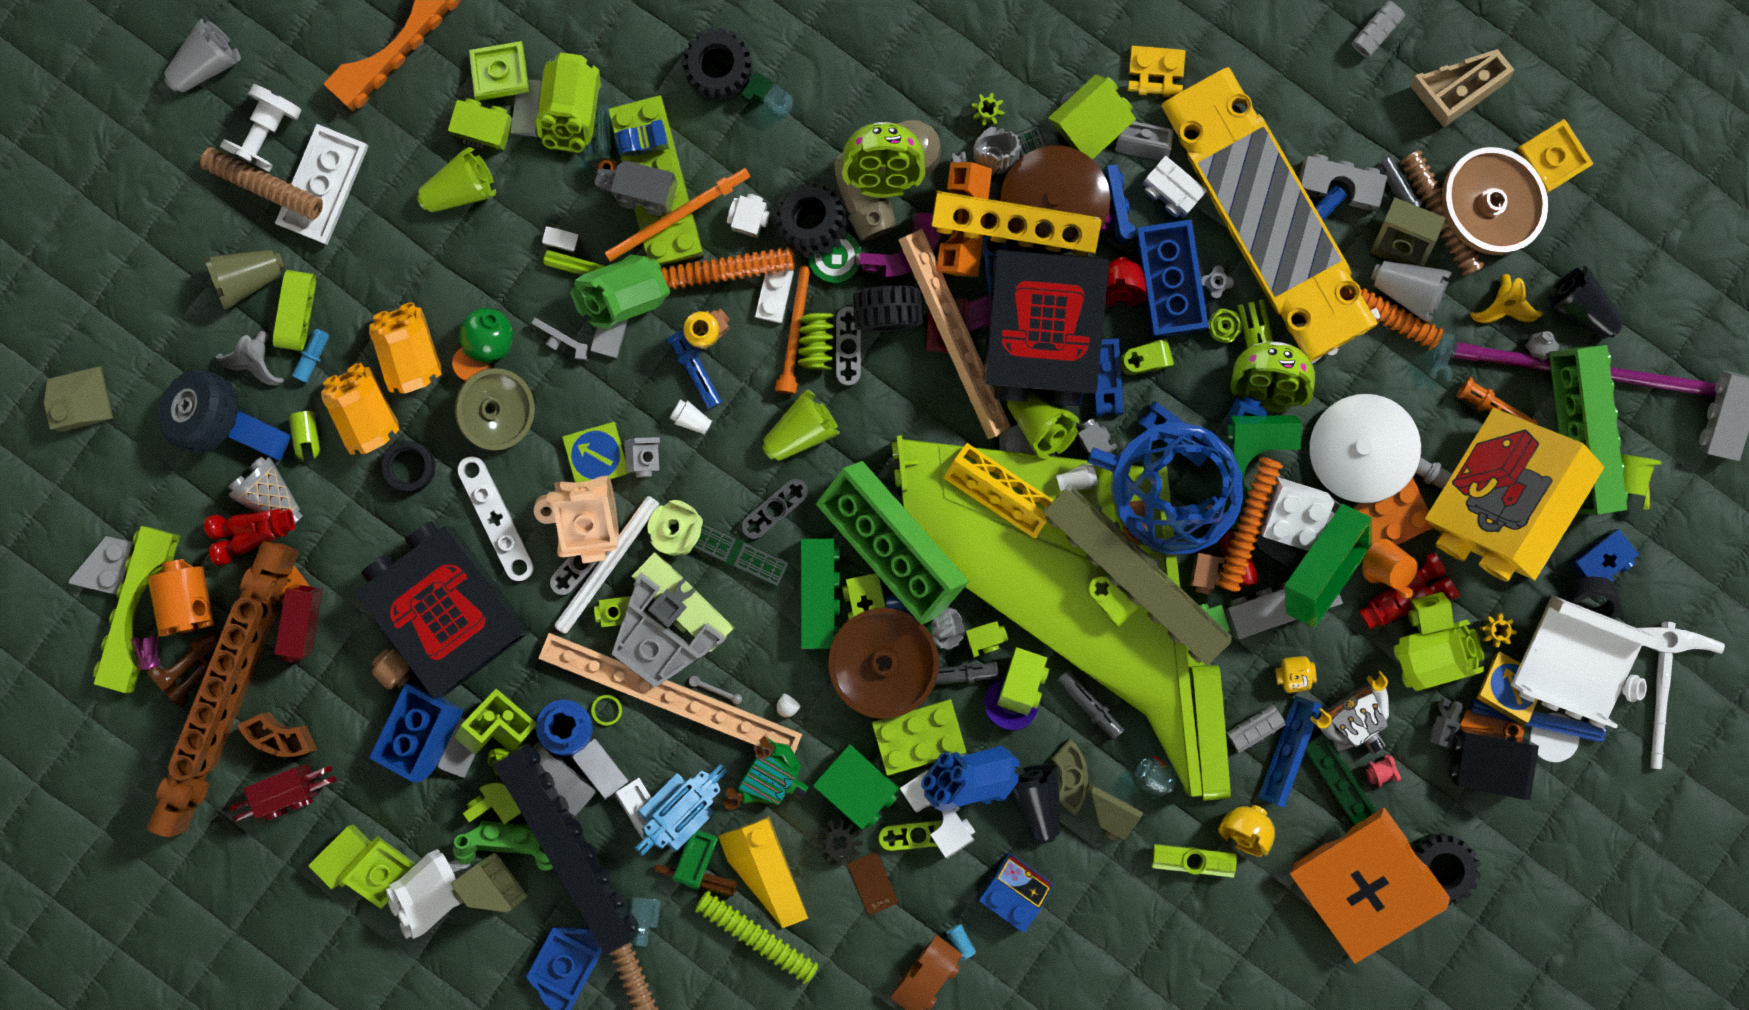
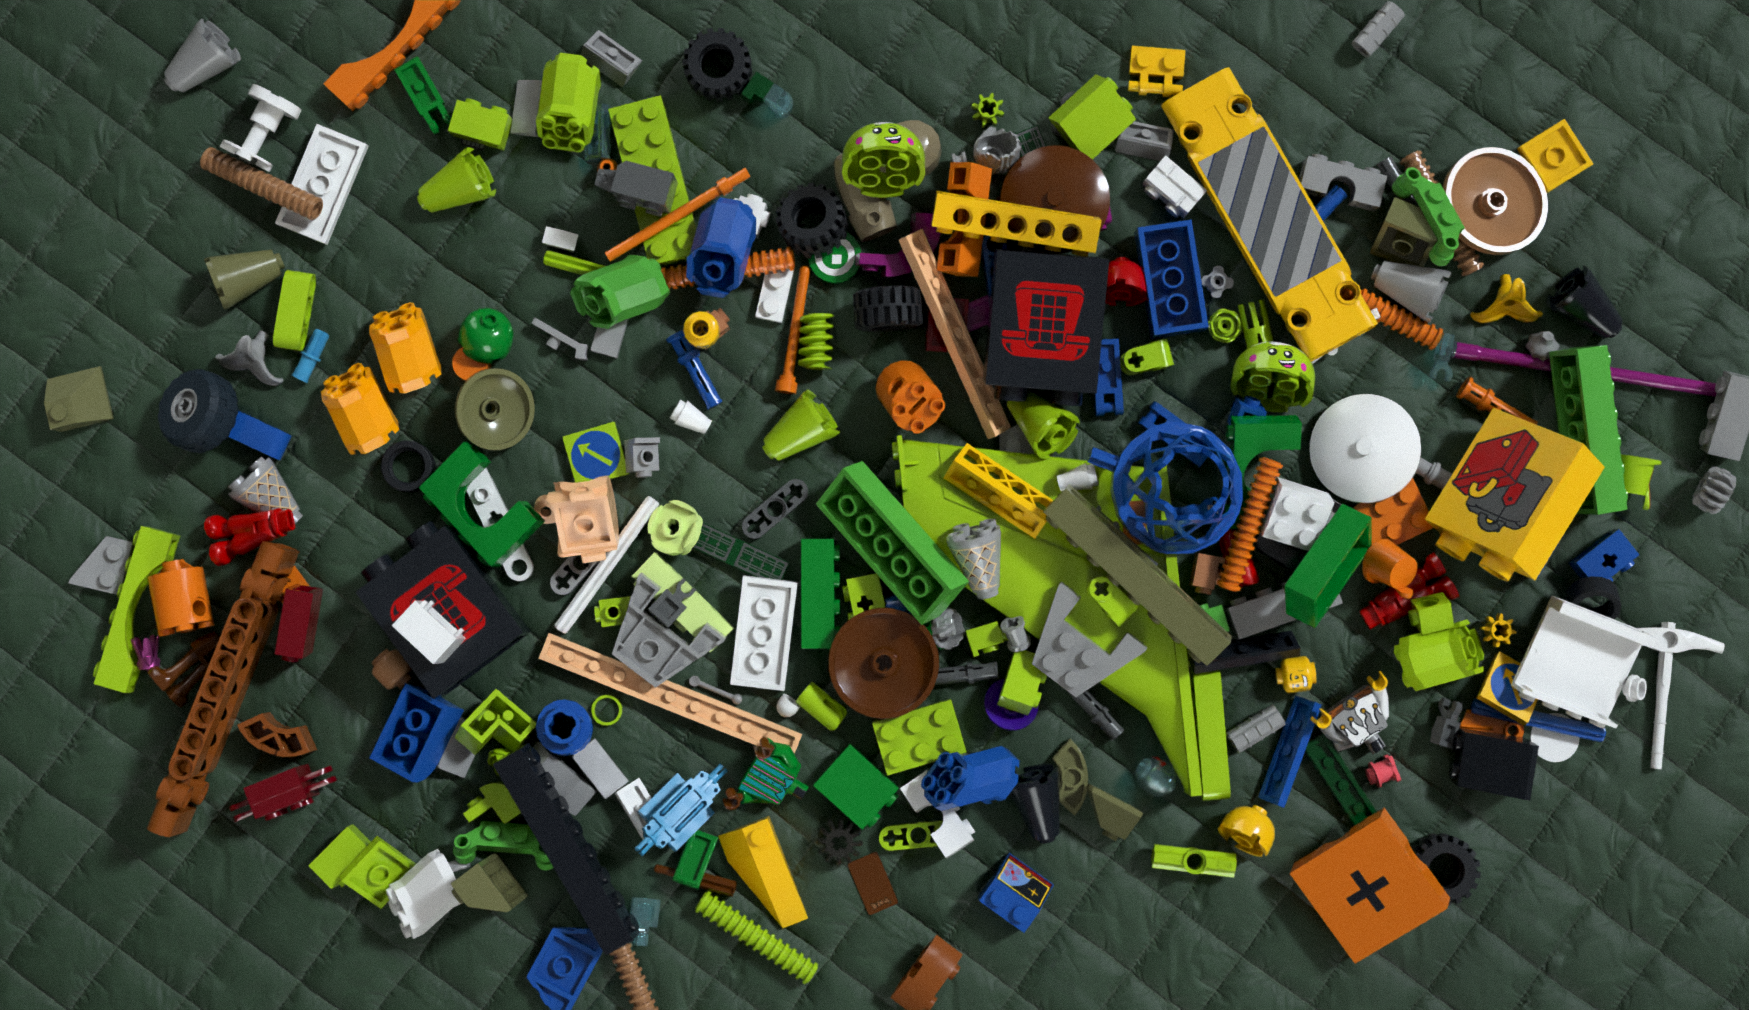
(304, 430): lime piece -> none
(422, 91): none -> green hinge
(429, 631): none -> white container
(447, 492): none -> green arch
(499, 71): lime tile -> none
(610, 58): none -> light grey slope
(642, 139): blue leg -> none
(721, 247): none -> blue brick
(763, 633): none -> white plate
(822, 706): none -> lime arm
(840, 367): light grey beam -> none
(909, 396): none -> orange cylinder
(959, 938): medium azure piece -> none
(978, 555): none -> light grey cone
(1015, 633): none -> light grey bush
(1071, 656): none -> light grey wing
(1094, 436): light grey brick -> none
(1120, 226): blue plate -> none
(1251, 651): none -> black plate
(1436, 210): none -> bright green plate
(1462, 86): tan wedge -> none
(1714, 490): none -> light grey gear

